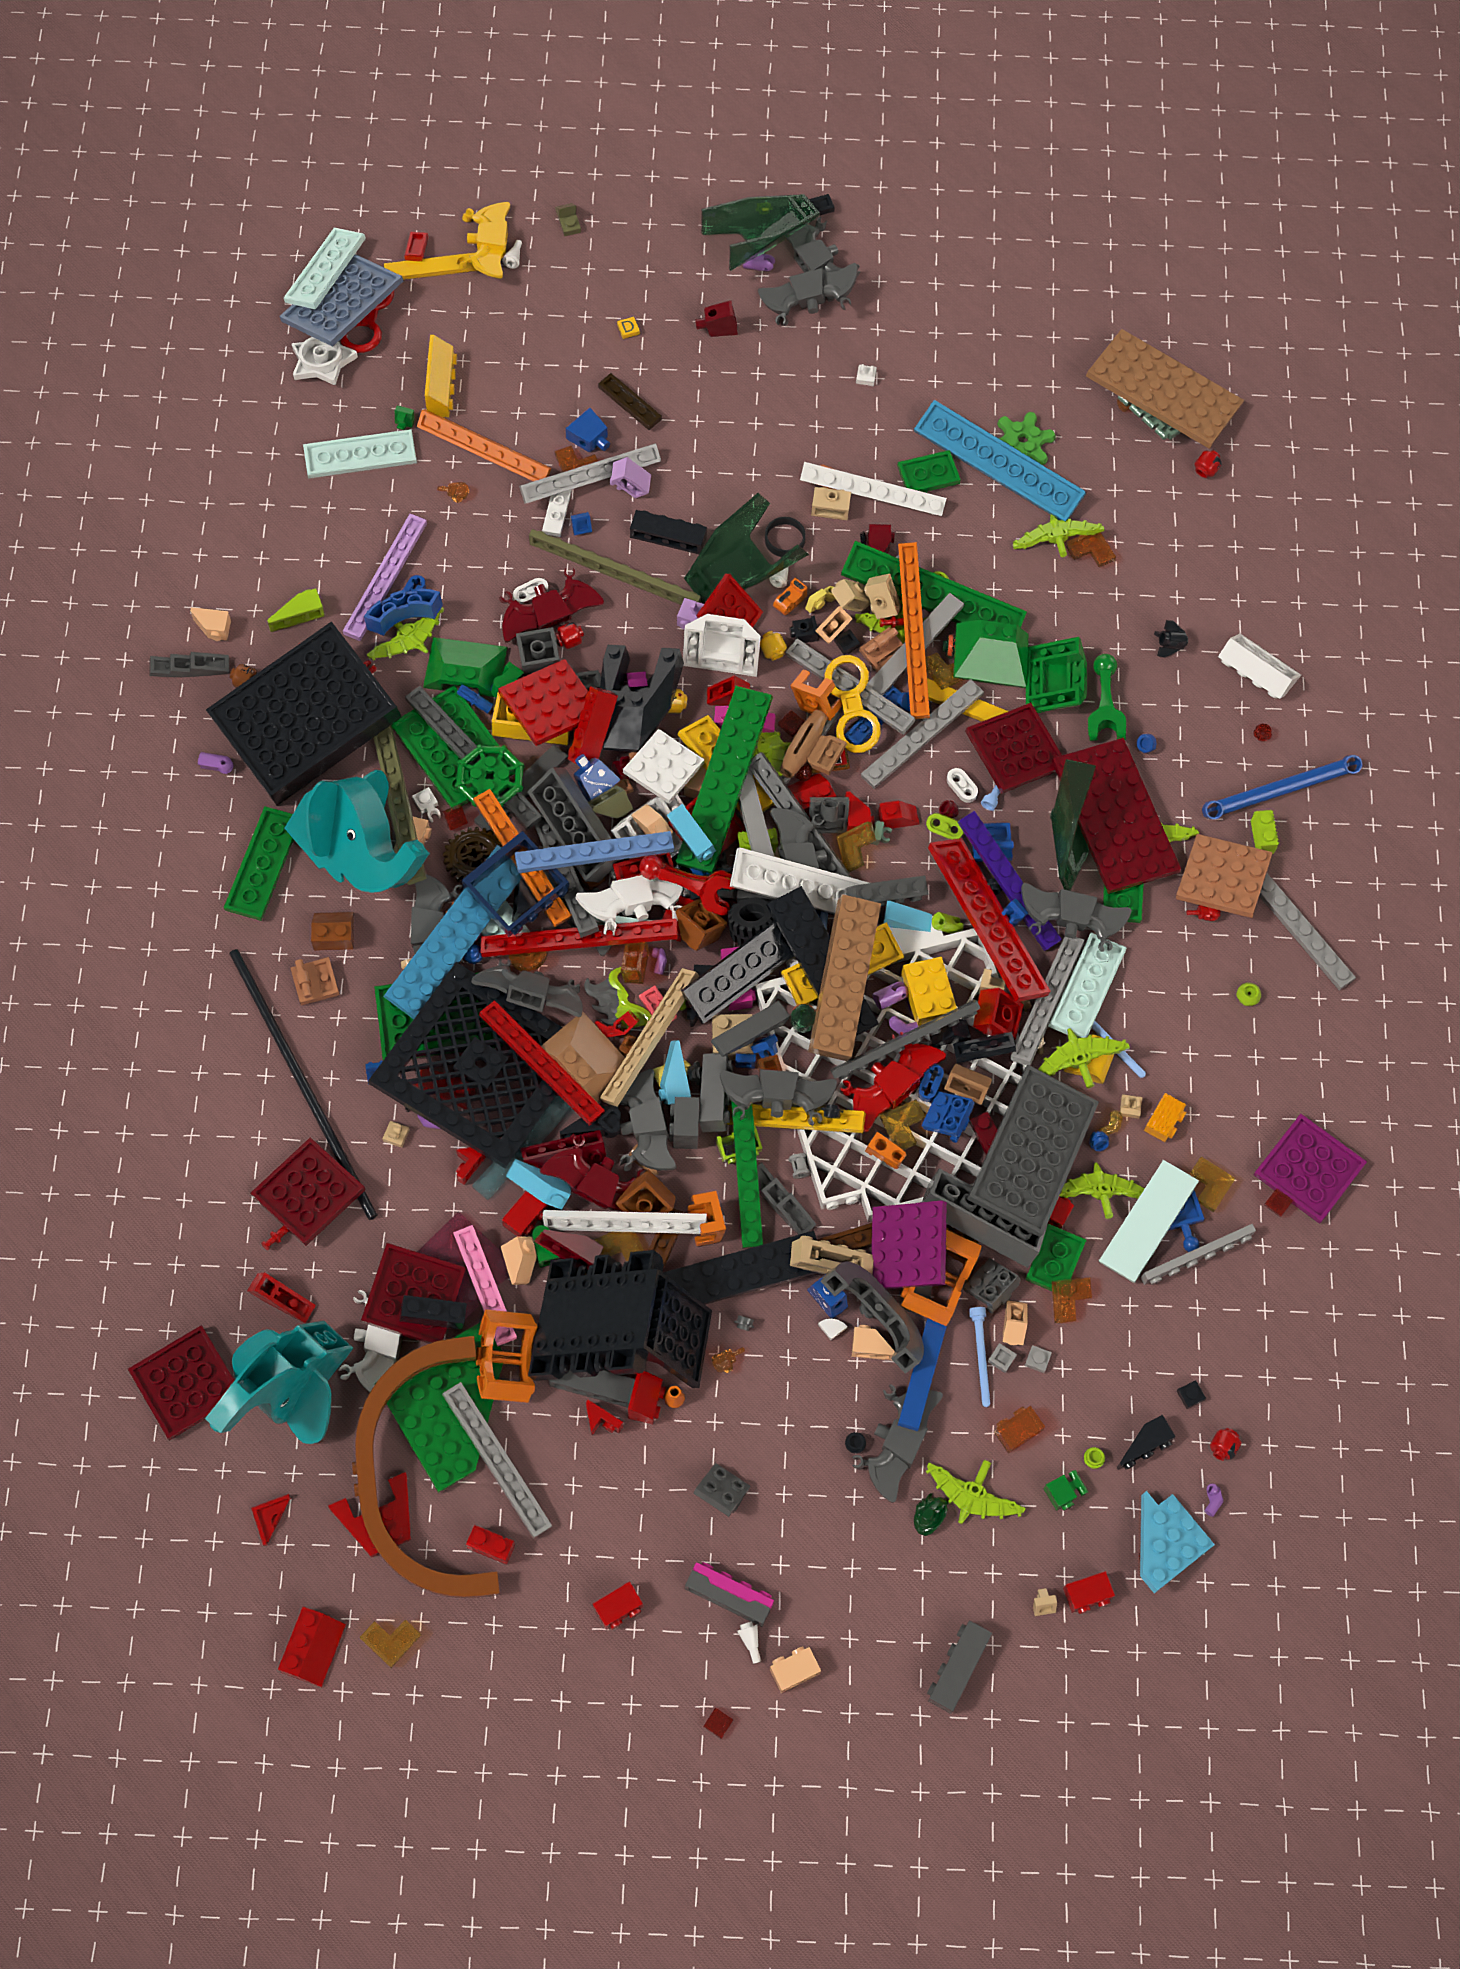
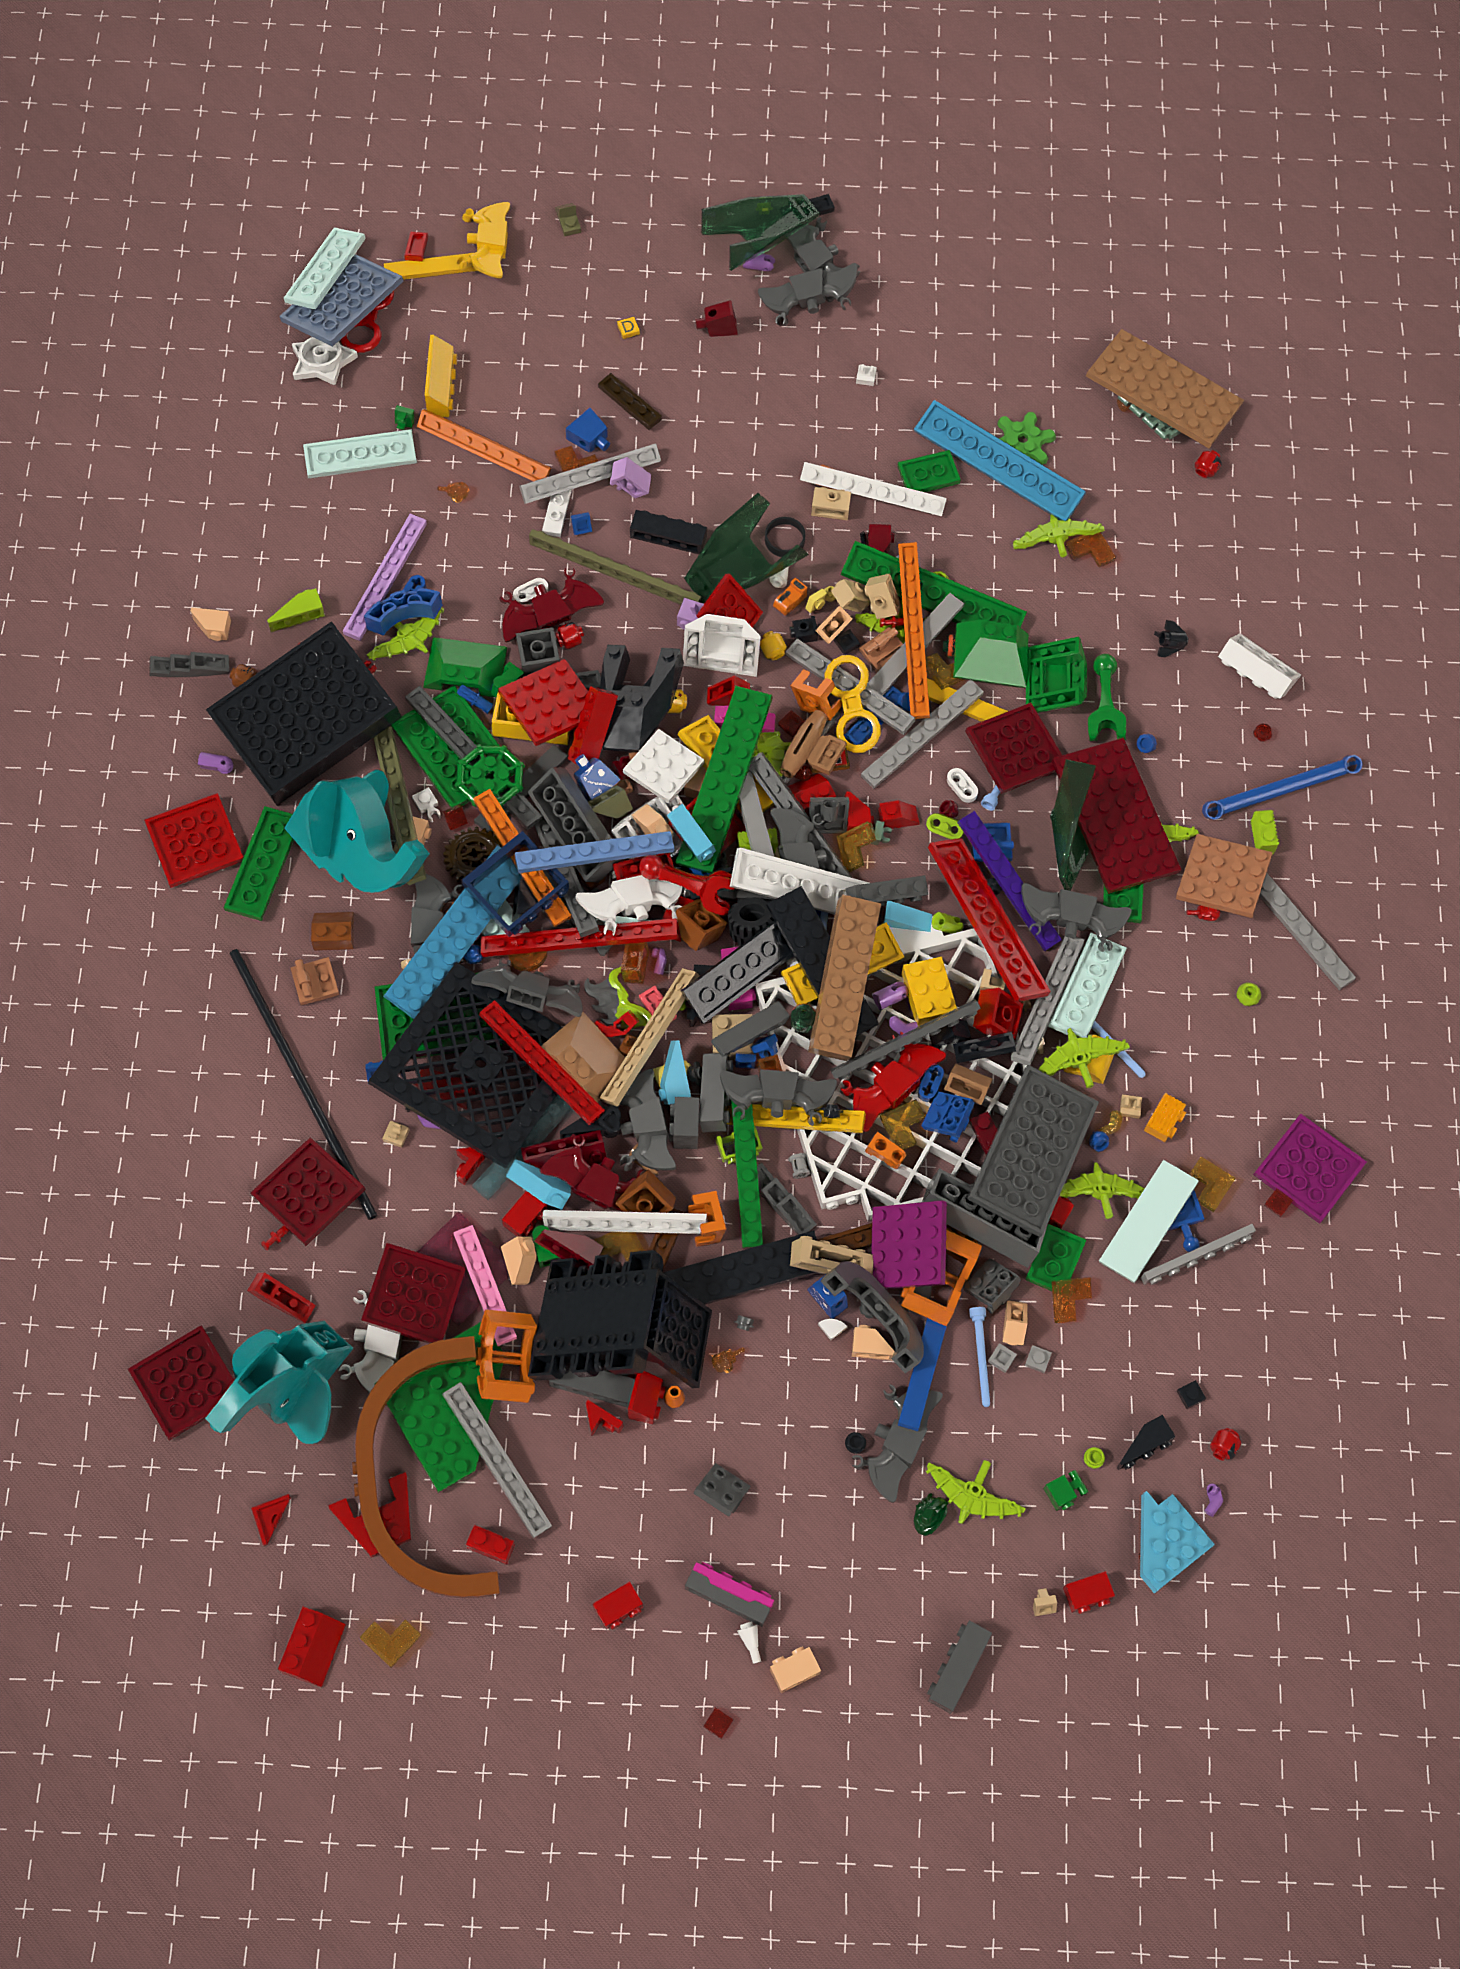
(194, 840): none -> red plate
(433, 1312): black brick -> none
(512, 257): white cone -> none
(636, 679): magenta slope -> none
(1014, 912): blue tile -> none
(1019, 1428): clear orange brick -> none

